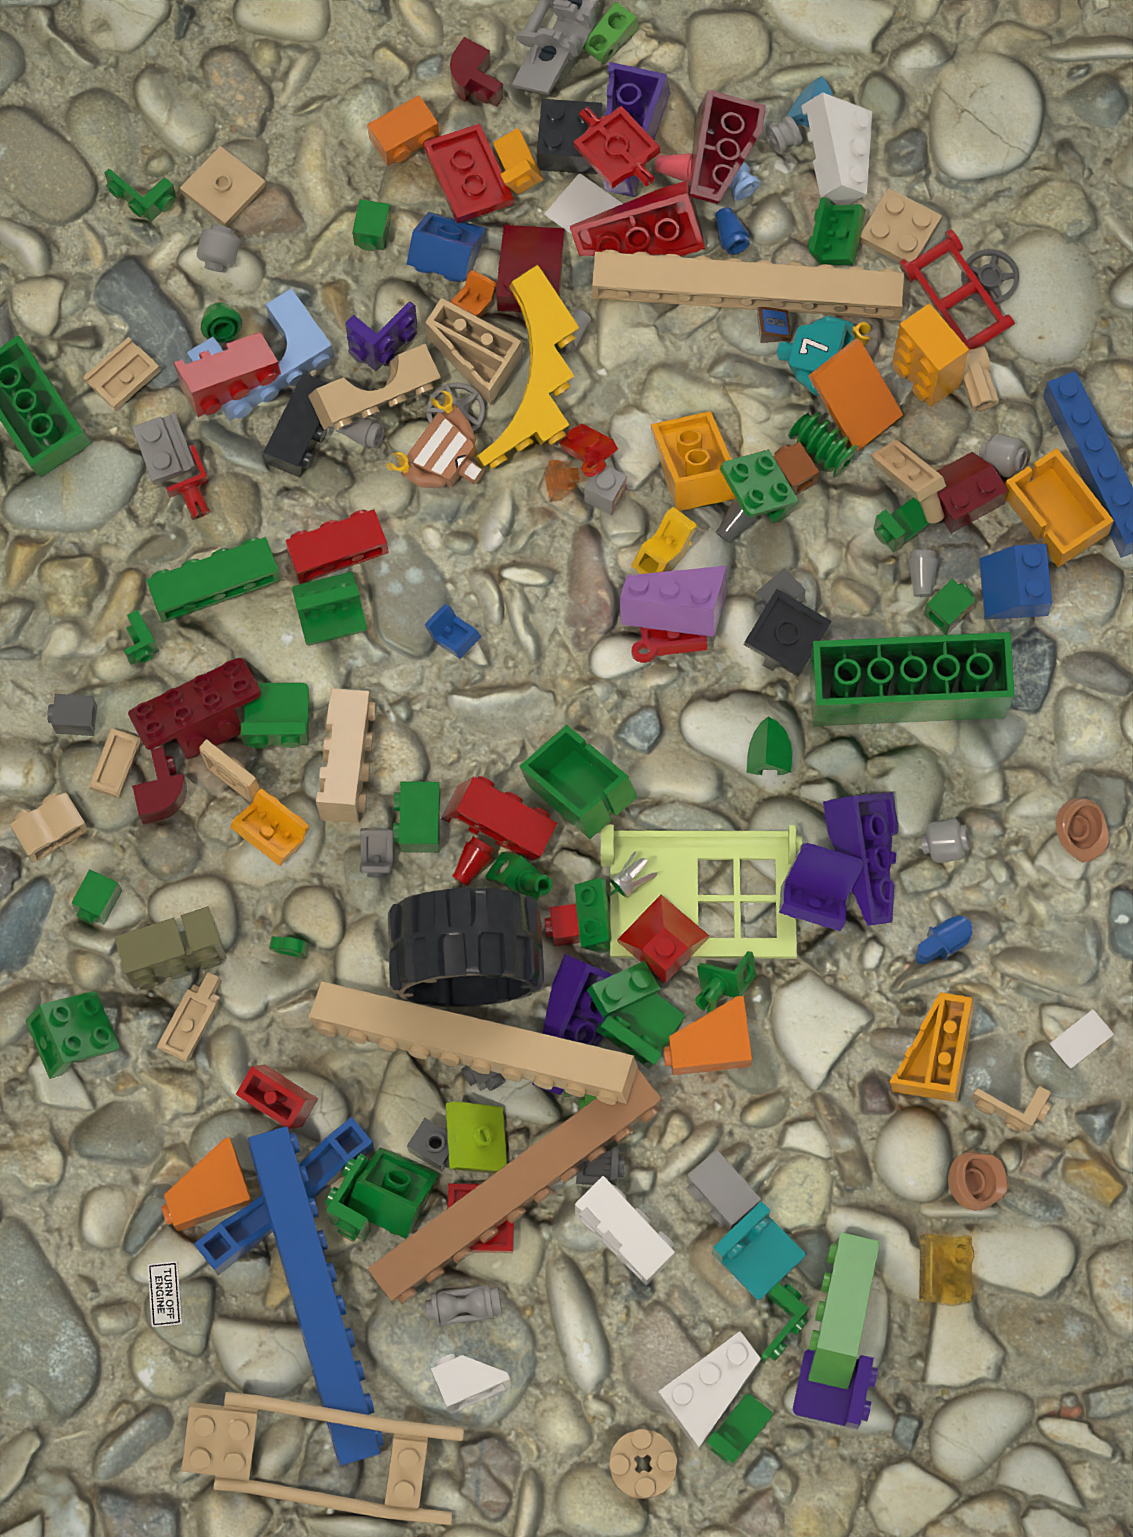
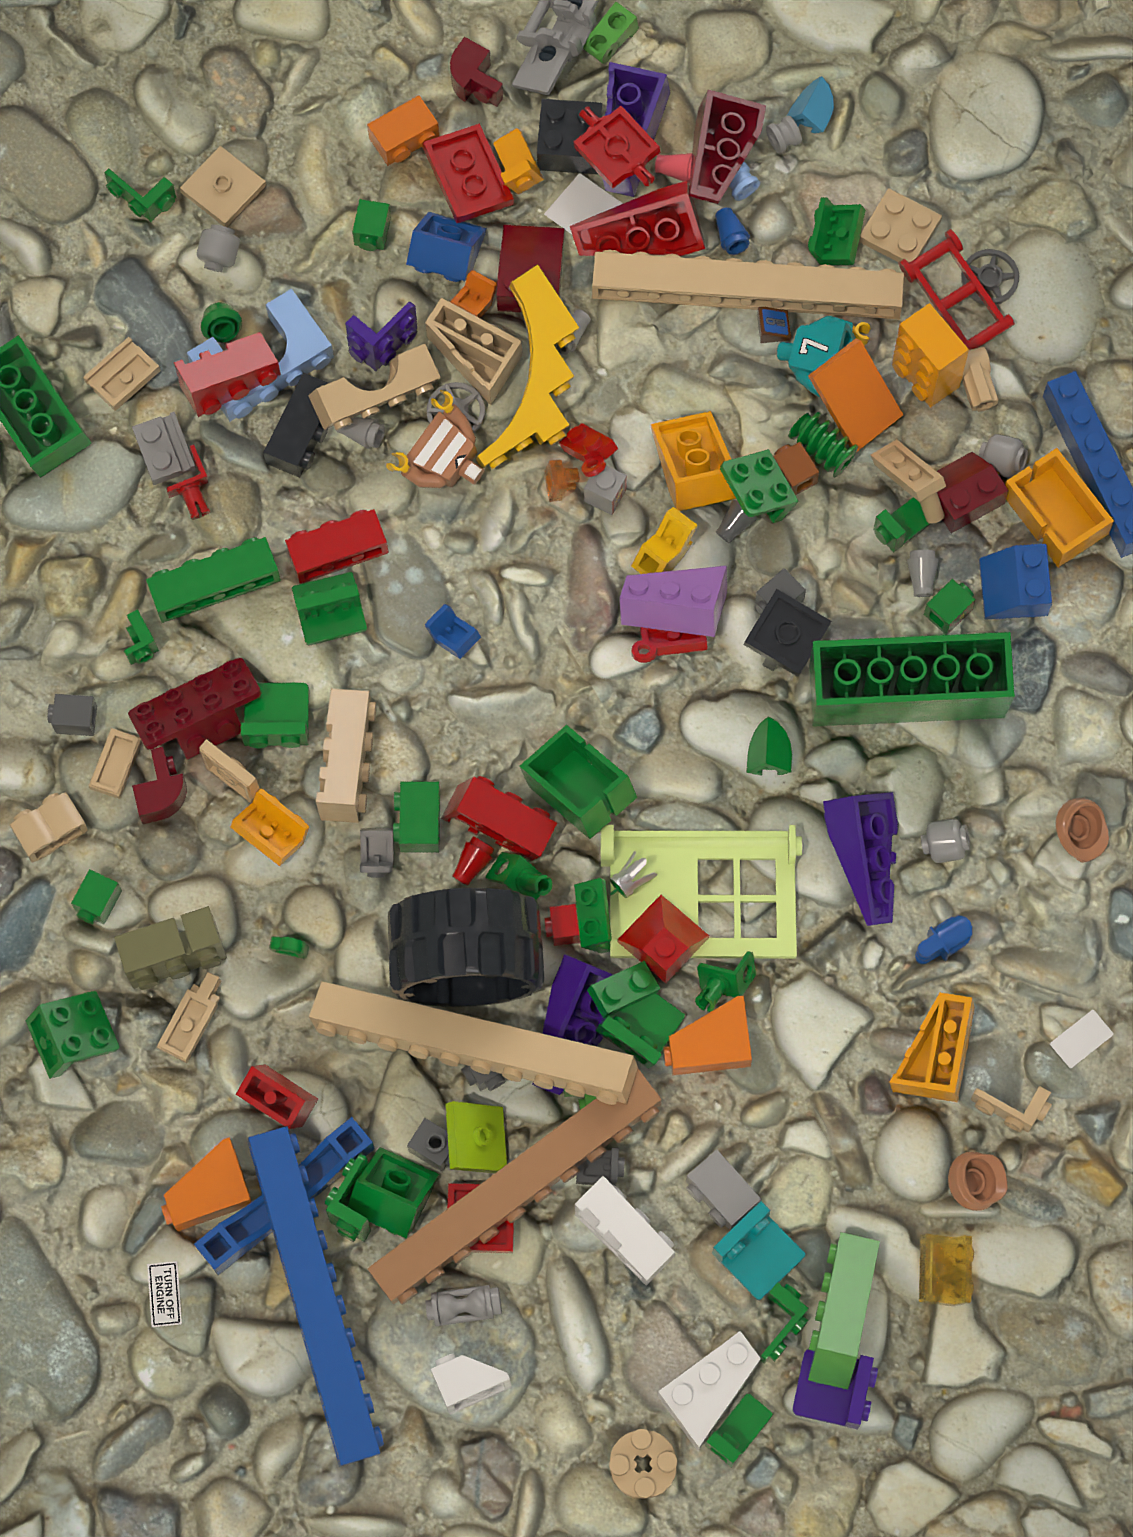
(222, 1443): tan plate -> none
(819, 886): dark purple bracket -> none
(841, 147): white wedge -> none

